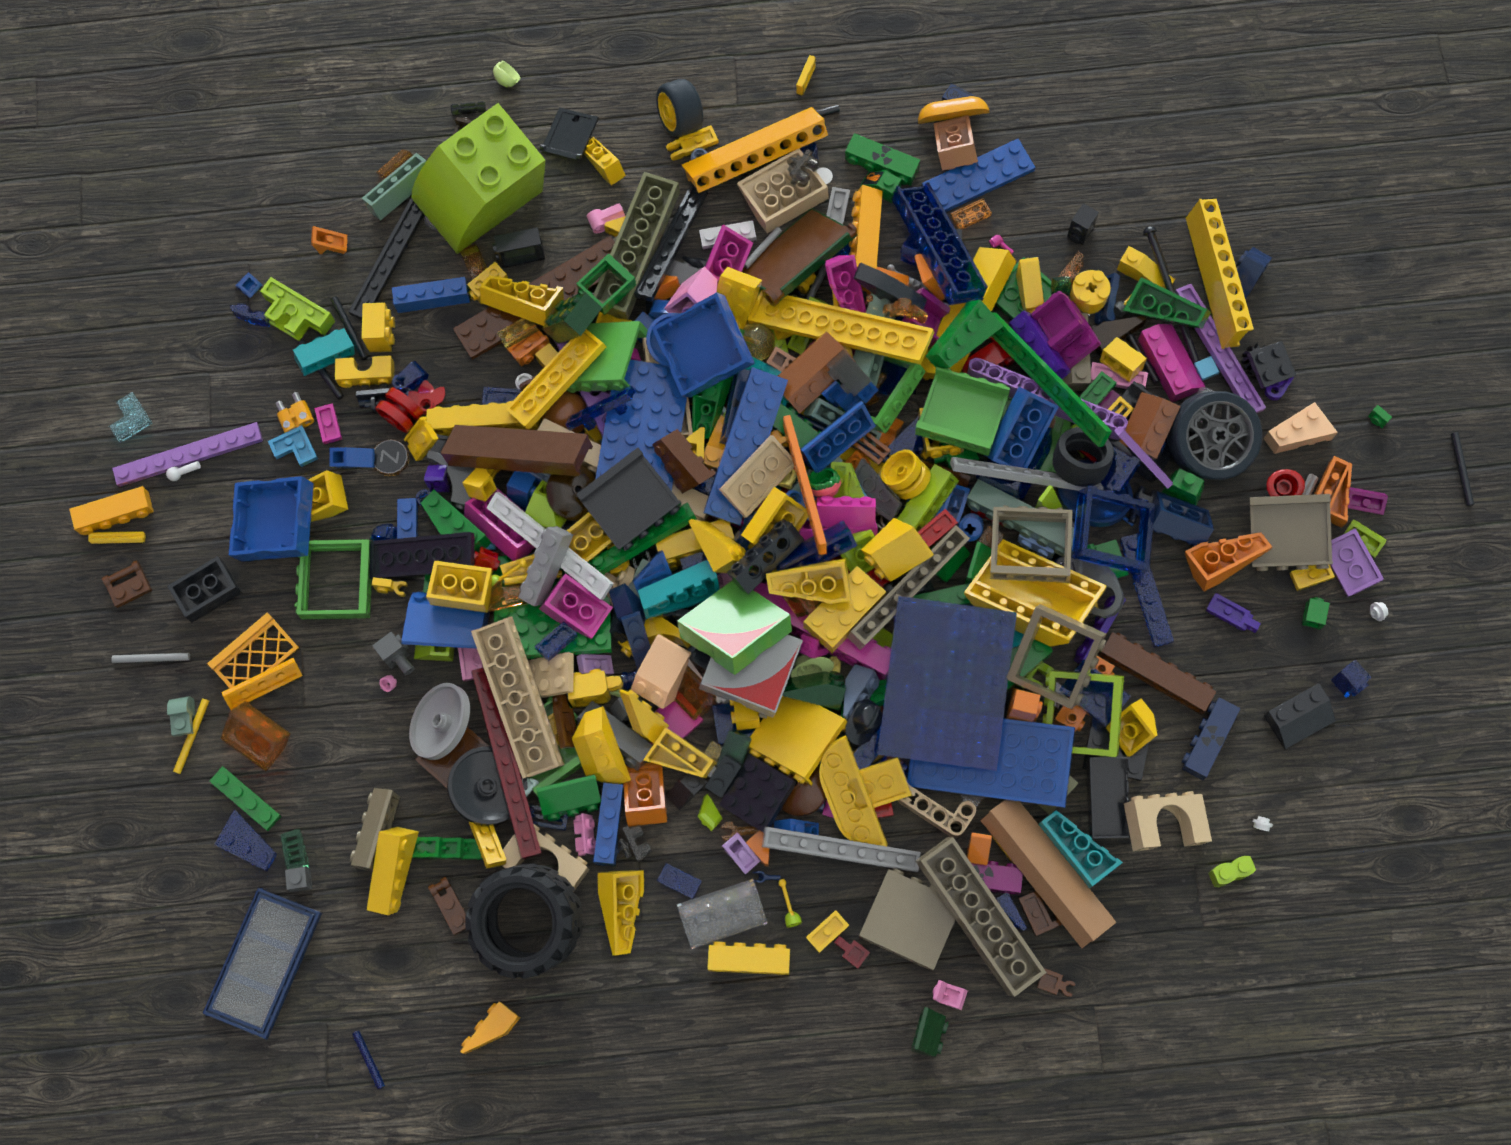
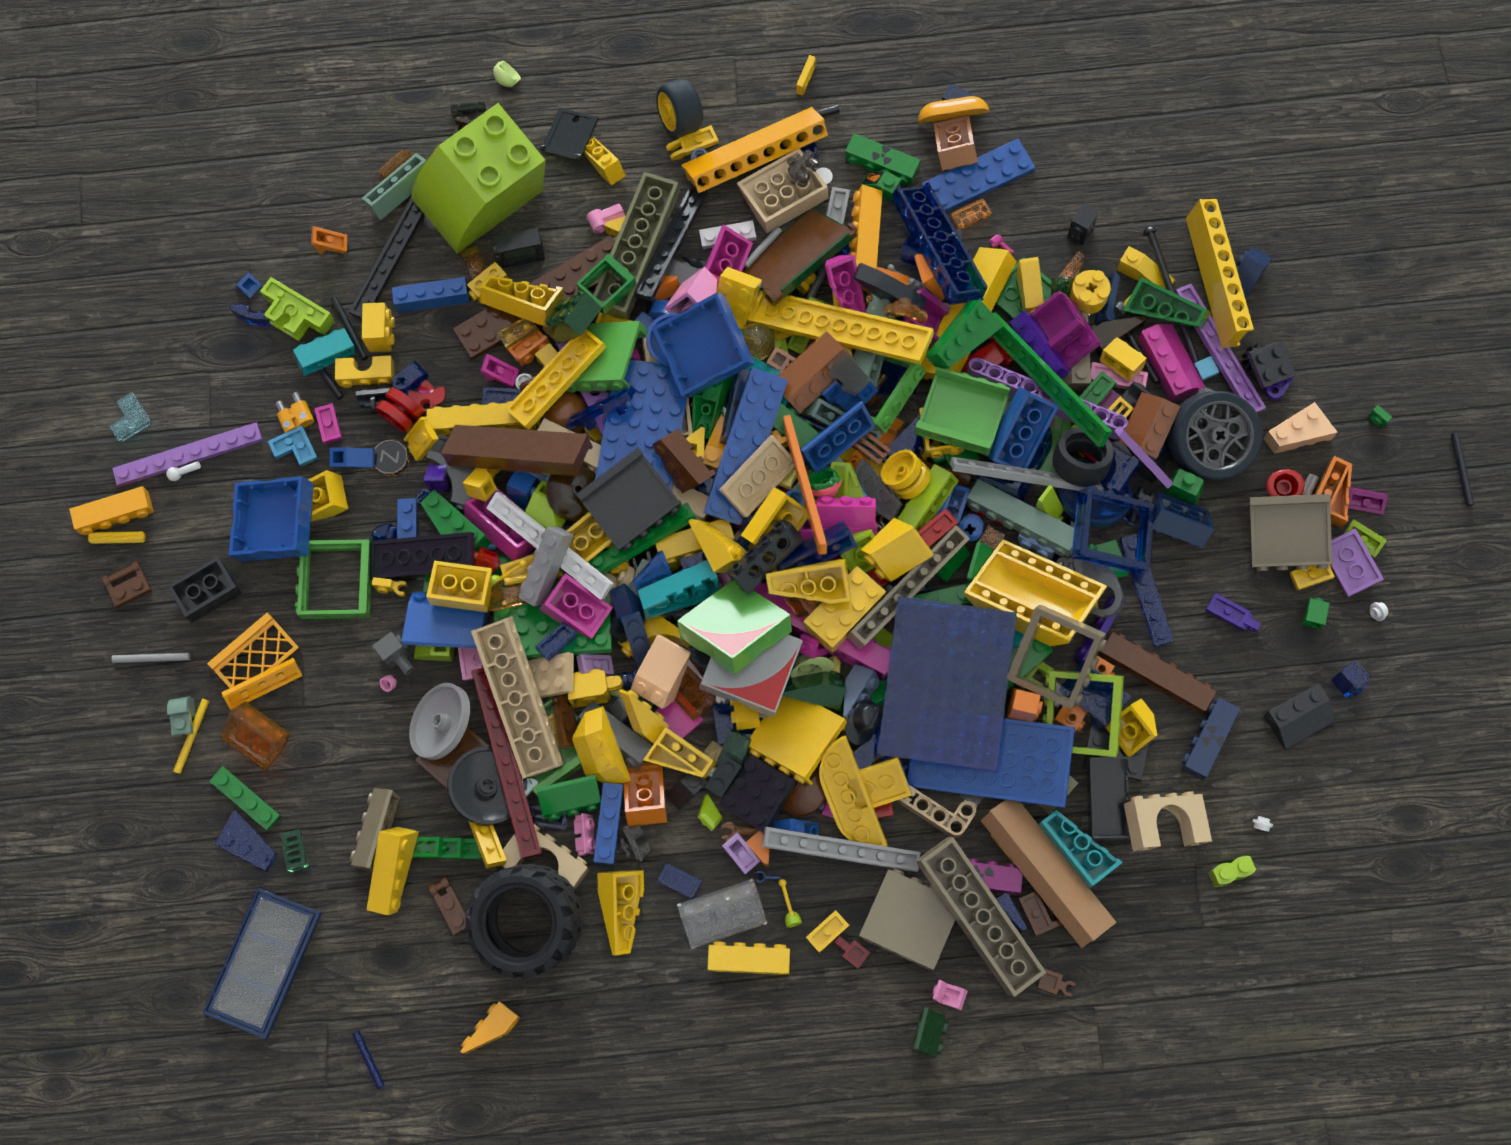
(298, 879): dark grey brick -> none
(498, 370): none -> dark pink slope
(979, 848): orange slope -> none
(1022, 573): dark tan window -> none
(1219, 560): orange wedge -> none

